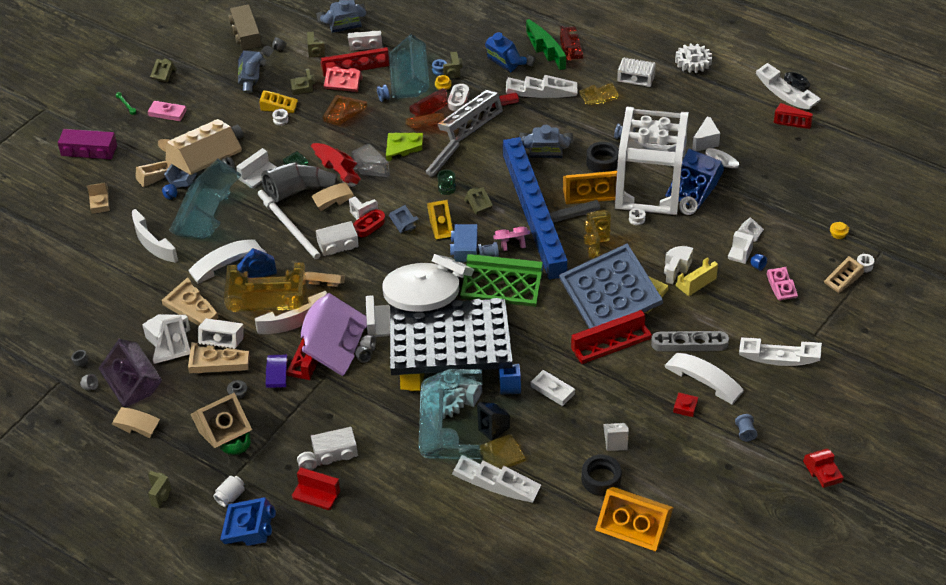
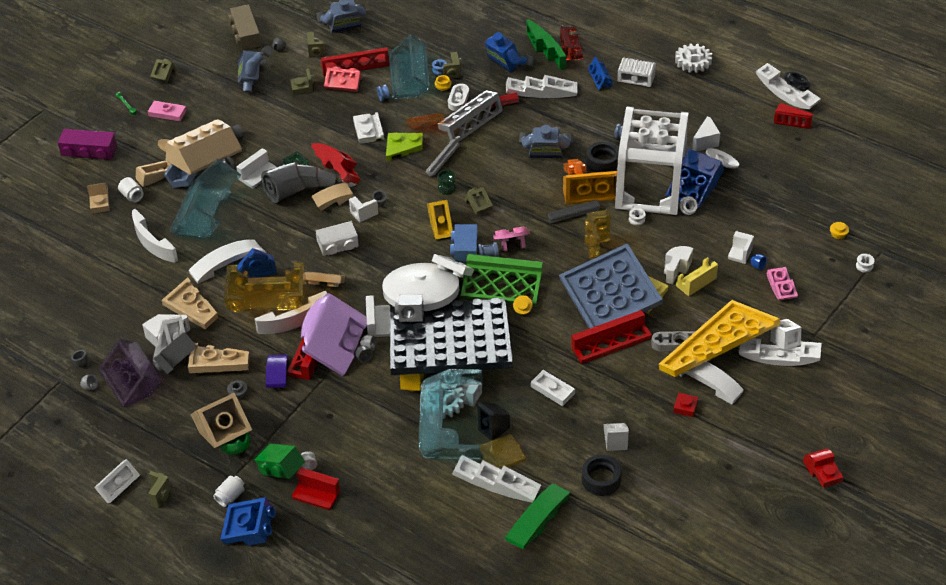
(117, 481): none -> white plate
(130, 189): none -> white brick
(131, 419): tan slope -> none
(169, 191): blue hinge -> none
(174, 353): none -> dark grey bracket
(220, 333): white brick -> none
(270, 203): white bar -> none
(272, 101): yellow slope -> none
(279, 461): none -> green brick
(280, 117): white bush -> none
(334, 446): white brick -> none
(342, 109): clear orange wing -> none
(365, 40): white bracket -> none
(368, 128): none -> white plate
(369, 222): red plate -> none
(370, 162): clear slope -> none
(378, 195): none -> dark grey hinge
(403, 219): sand blue bracket -> none
(410, 315): none -> light grey brick
(430, 103): clear red panel -> none
(510, 380): blue brick -> none
(522, 305): none -> yellow plate
(534, 208): blue brick -> none
(536, 516): none -> green slope
(574, 166): none -> orange hinge
(596, 95): clear yellow slope -> none
(599, 74): none -> blue hinge
(633, 518): light orange slope -> none
(721, 333): none -> yellow wing
(746, 428): sand blue bush -> none
(752, 228): white slope -> none
(786, 334): none -> white brick
(848, 263): tan slope -> none

